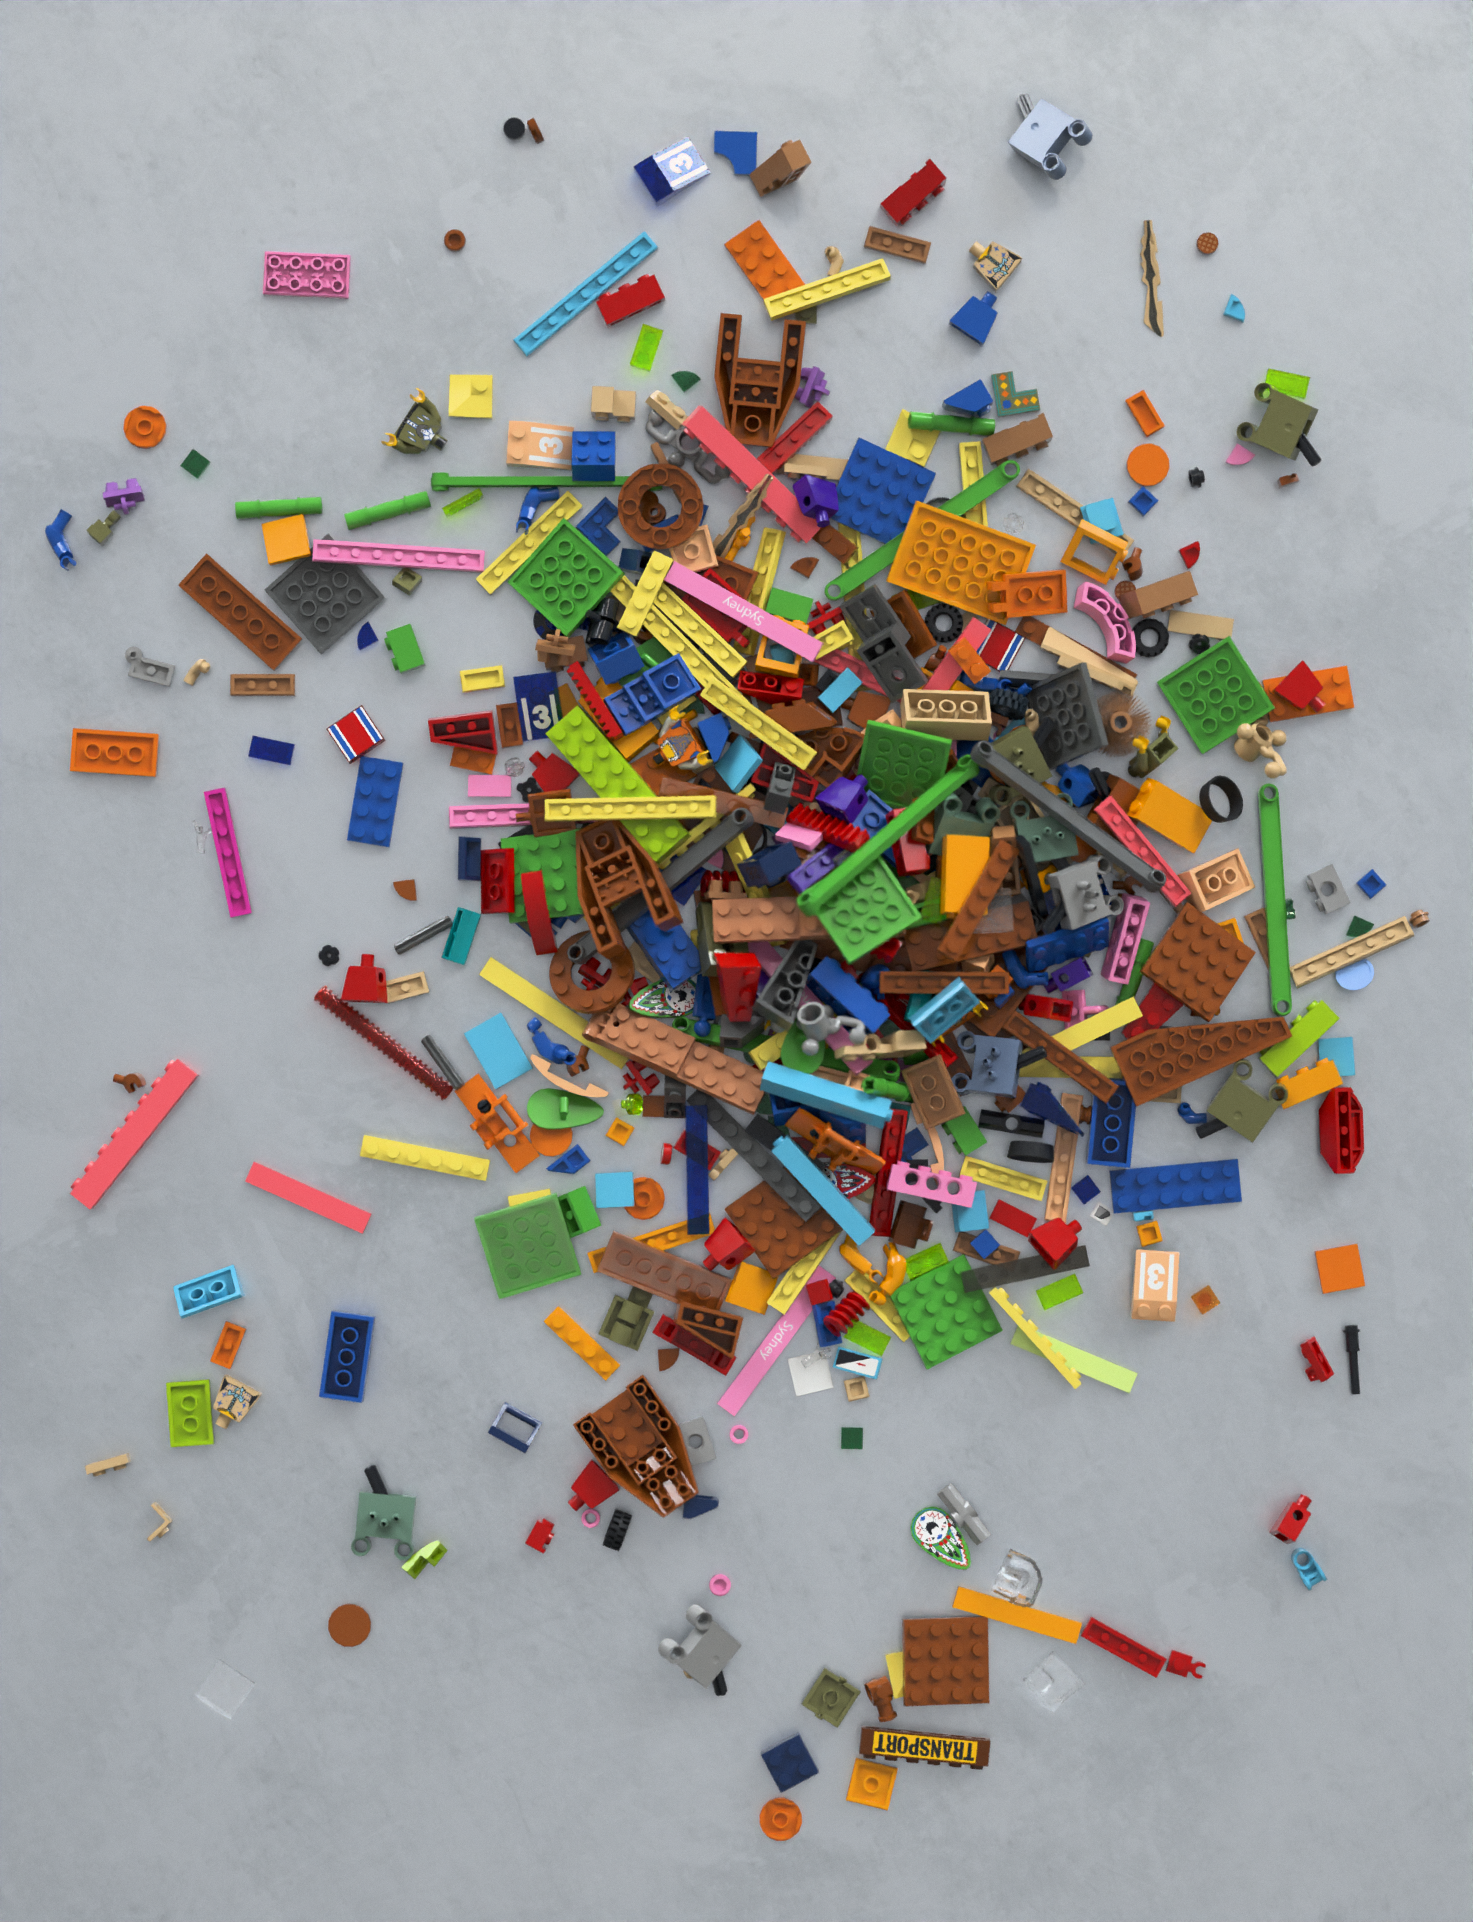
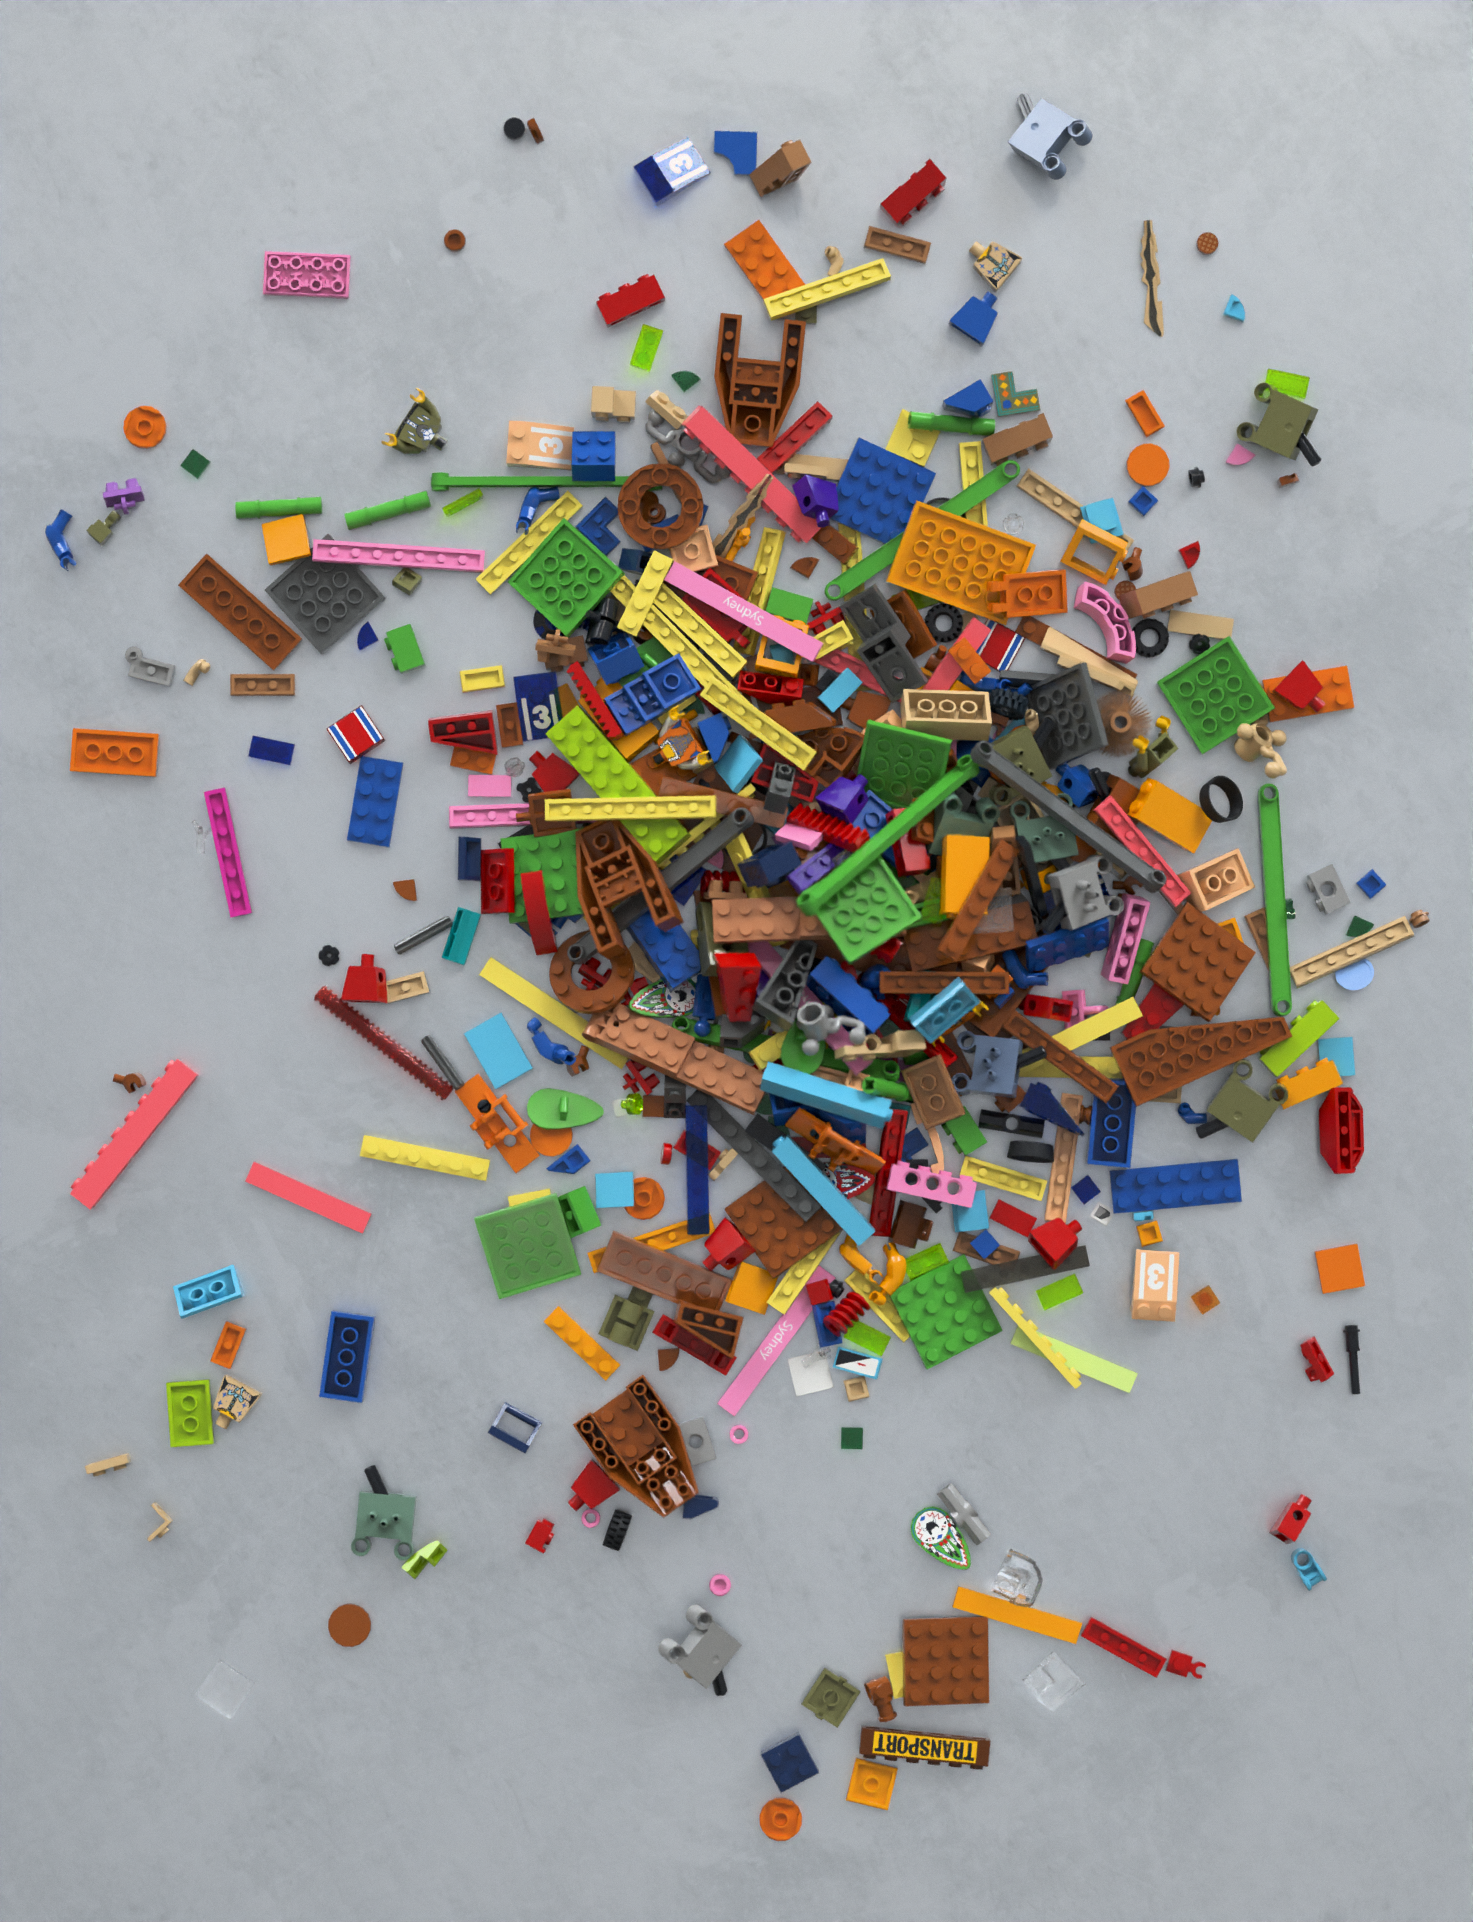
(470, 396): light yellow plate -> none
(585, 294): medium azure tile -> none
(591, 1091): light nougat slope -> none
(620, 1131): light orange tile -> none
(814, 387): medium lavender hips -> none
(1076, 971): dark purple torso -> none

